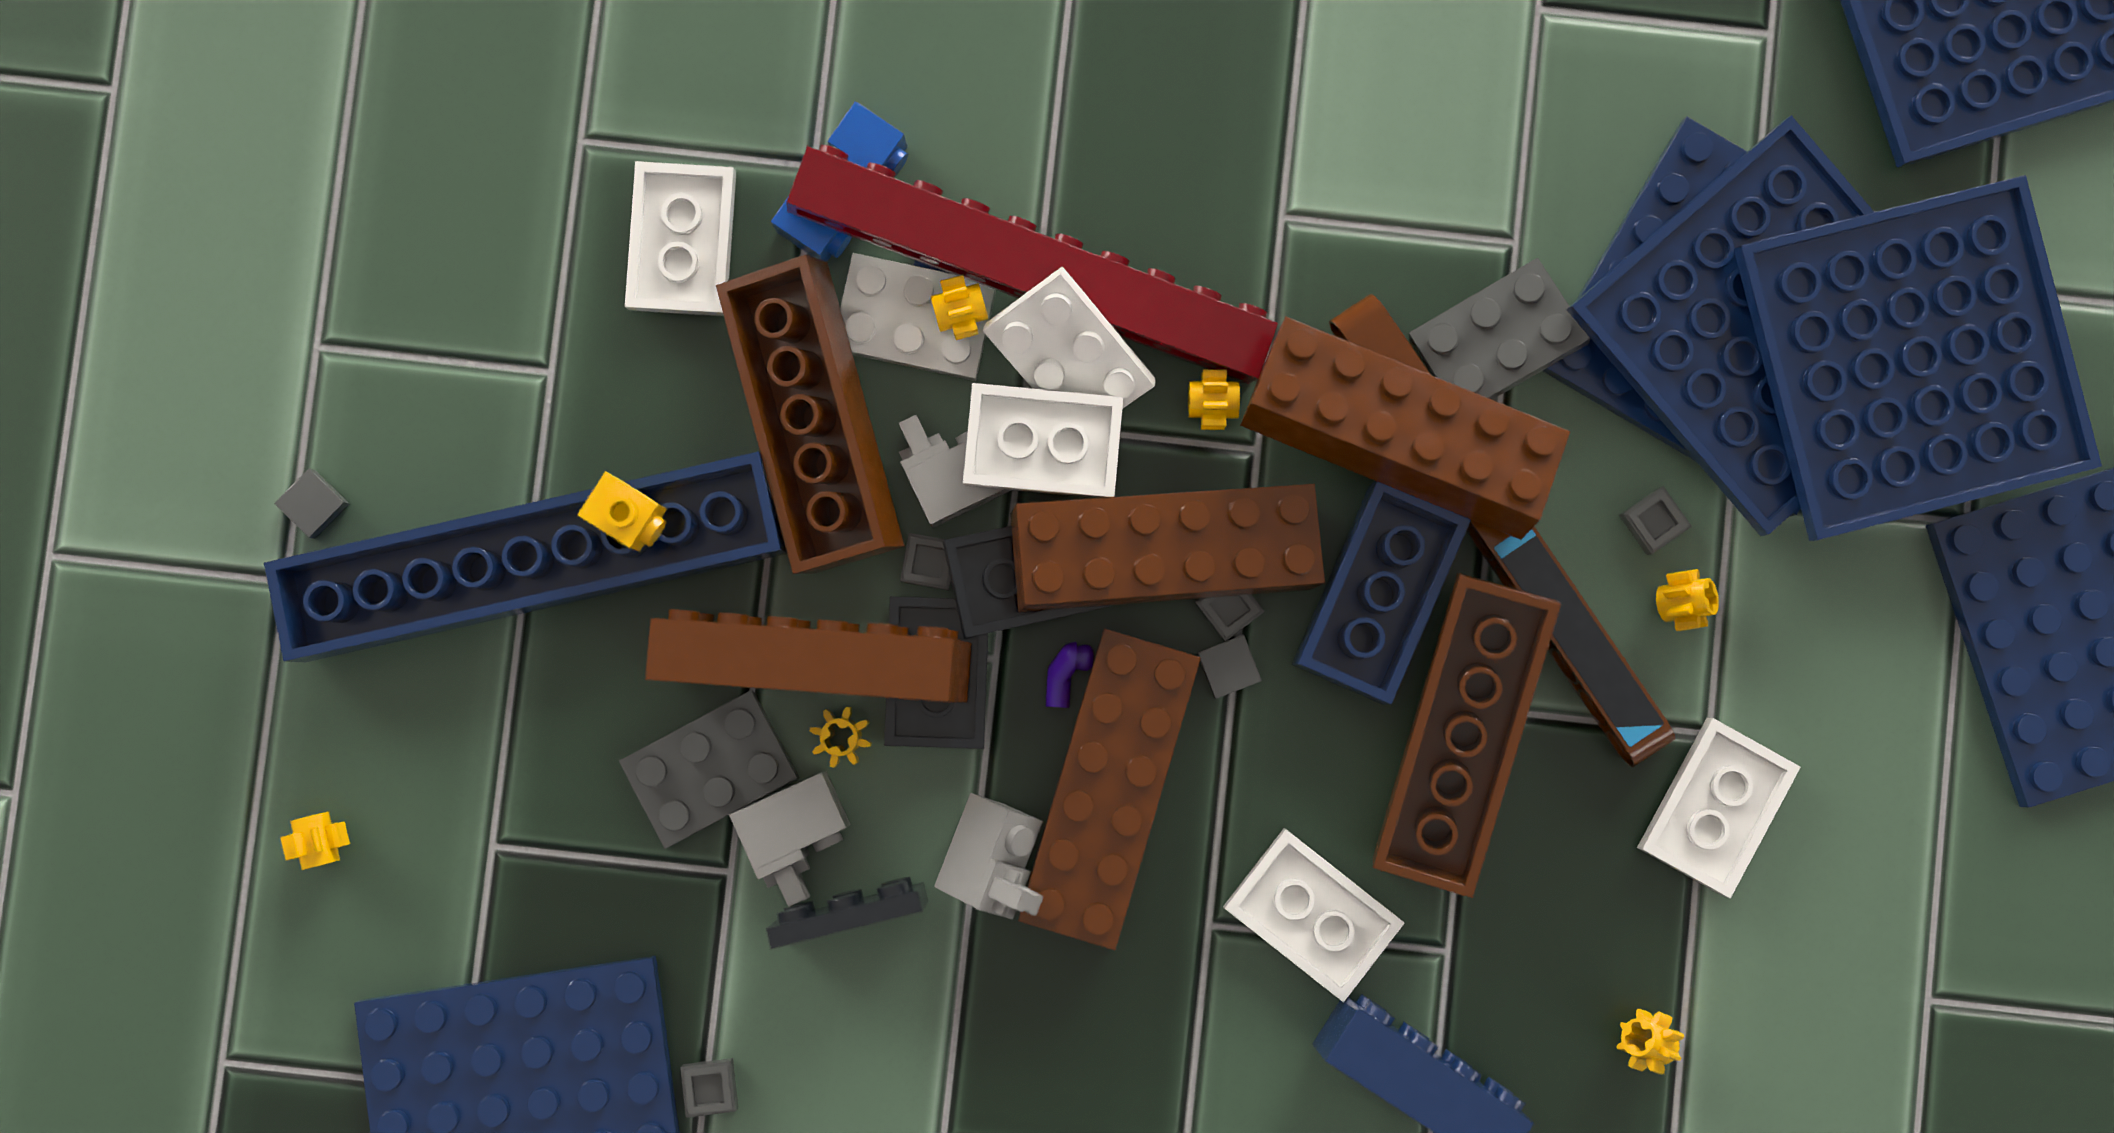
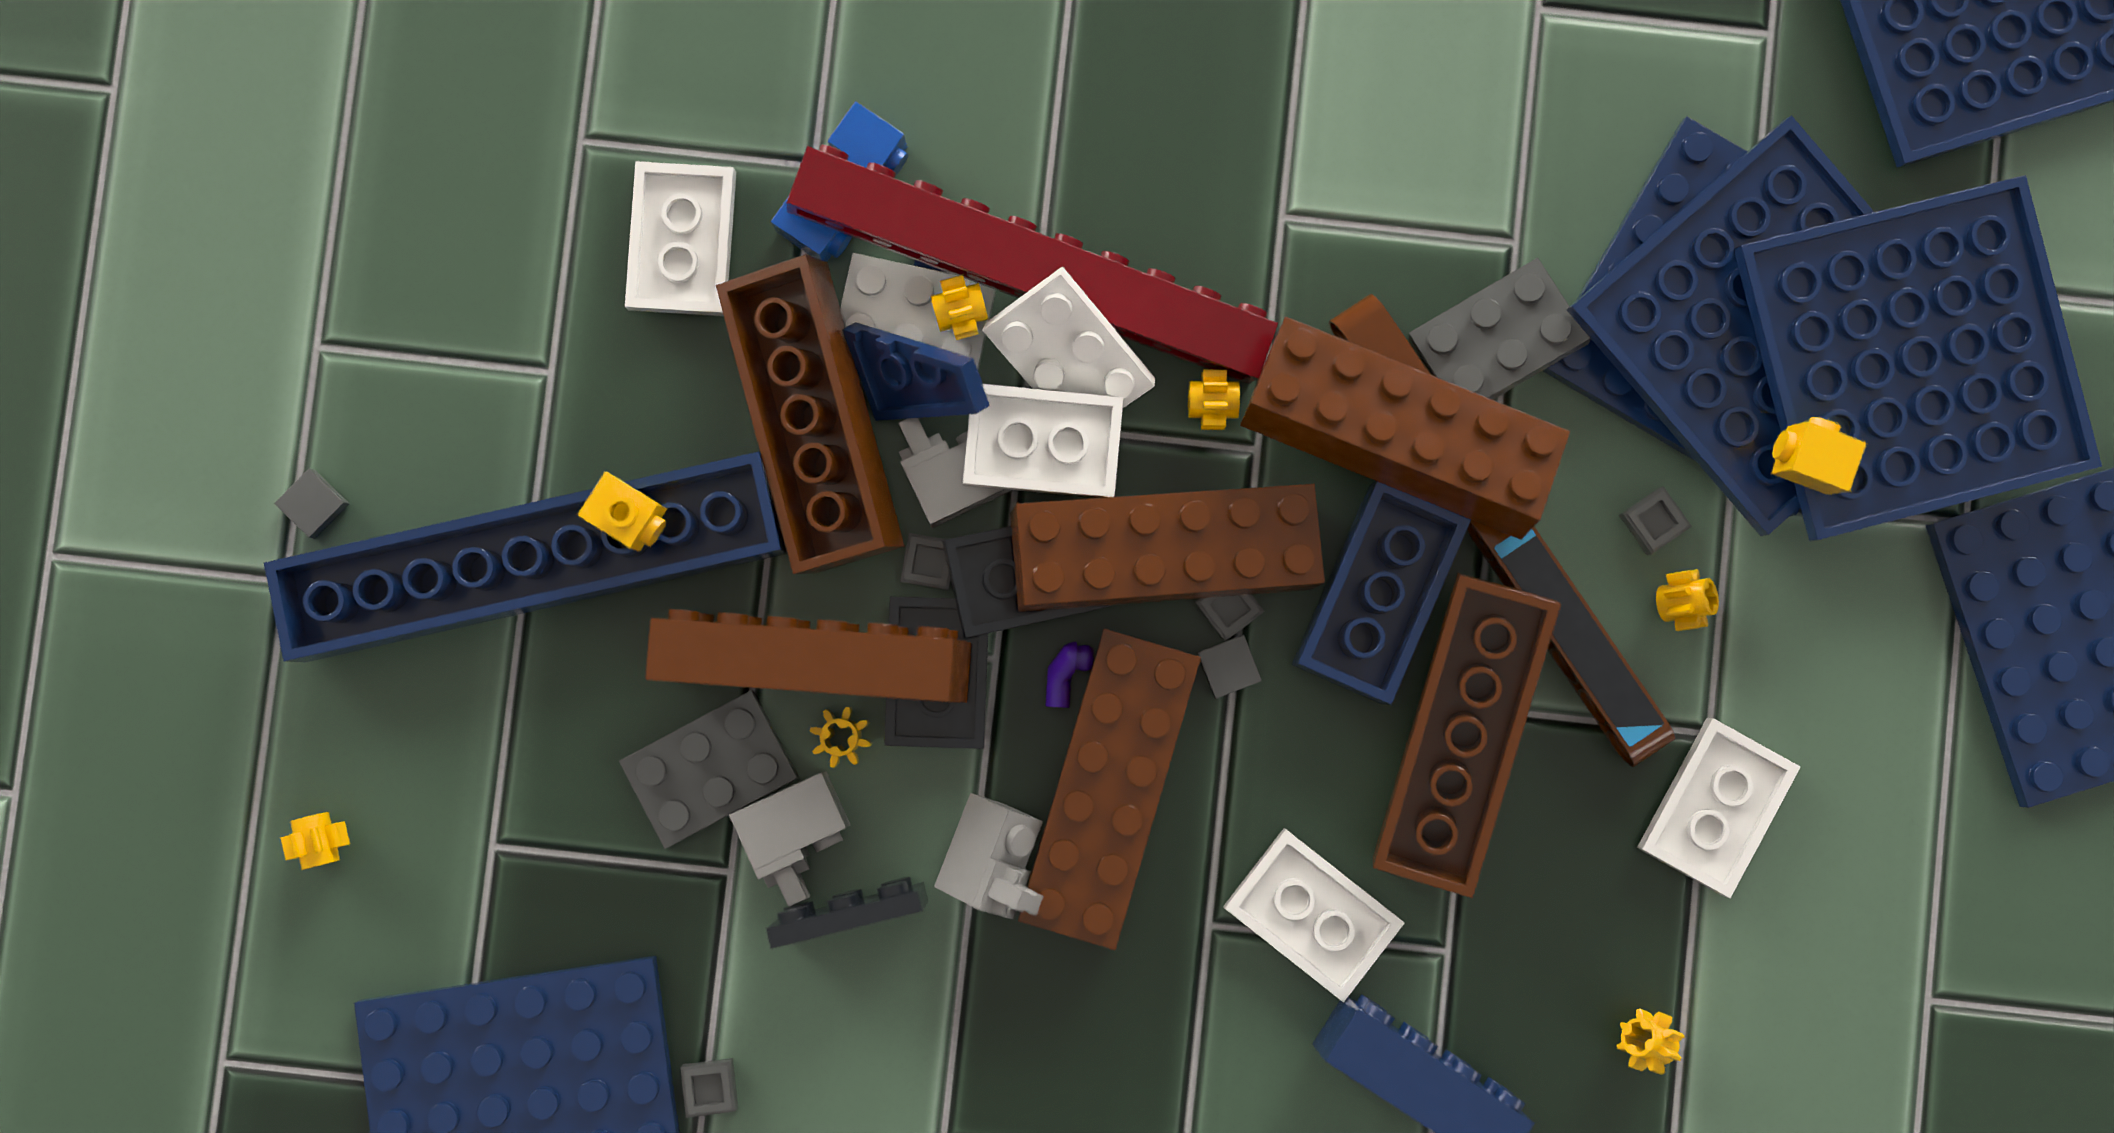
(913, 377): none -> dark blue wing
(1817, 456): none -> yellow brick

